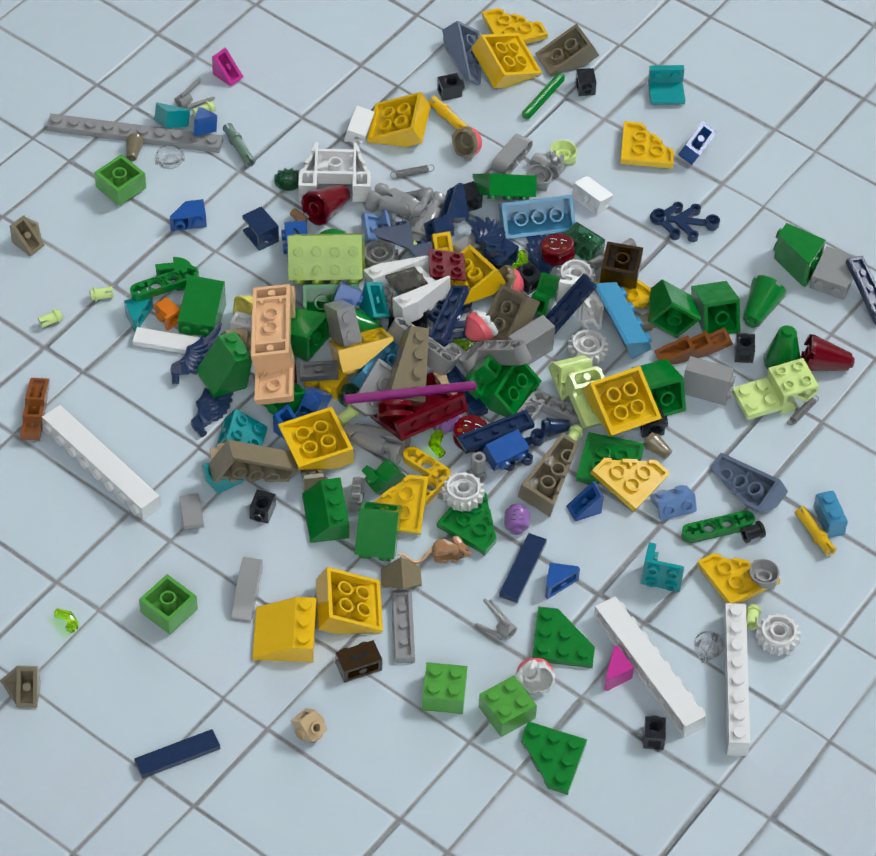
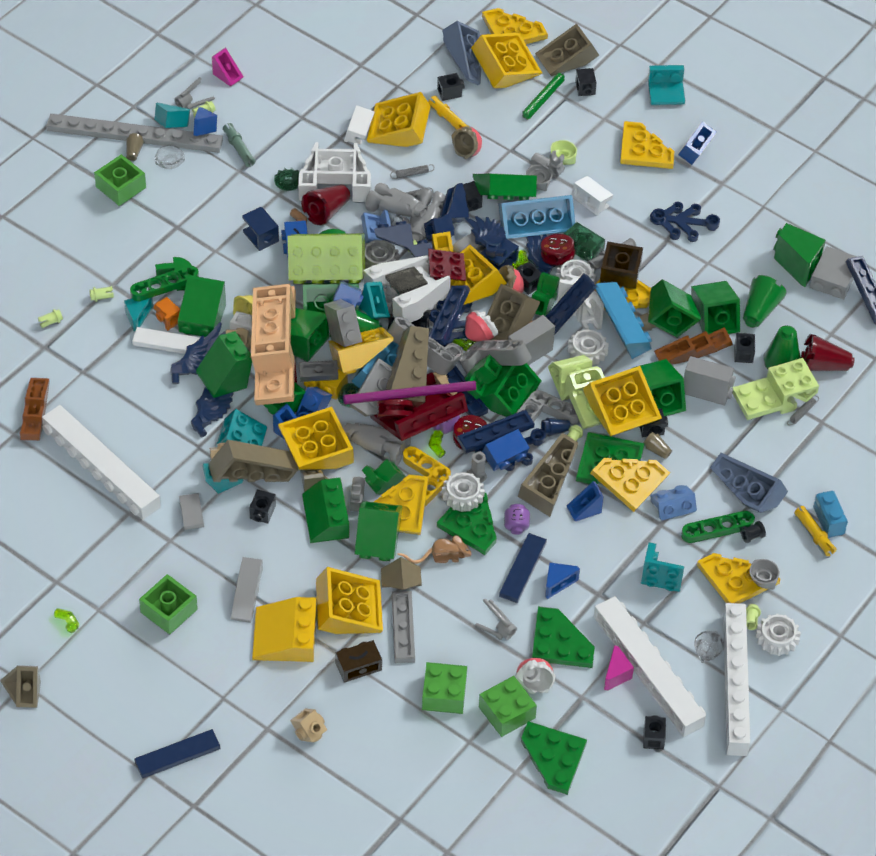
(26, 235): dark tan slope -> none
(189, 216): blue slope -> none
(347, 415): yellowish green pin -> none
(511, 154): light grey beam -> none

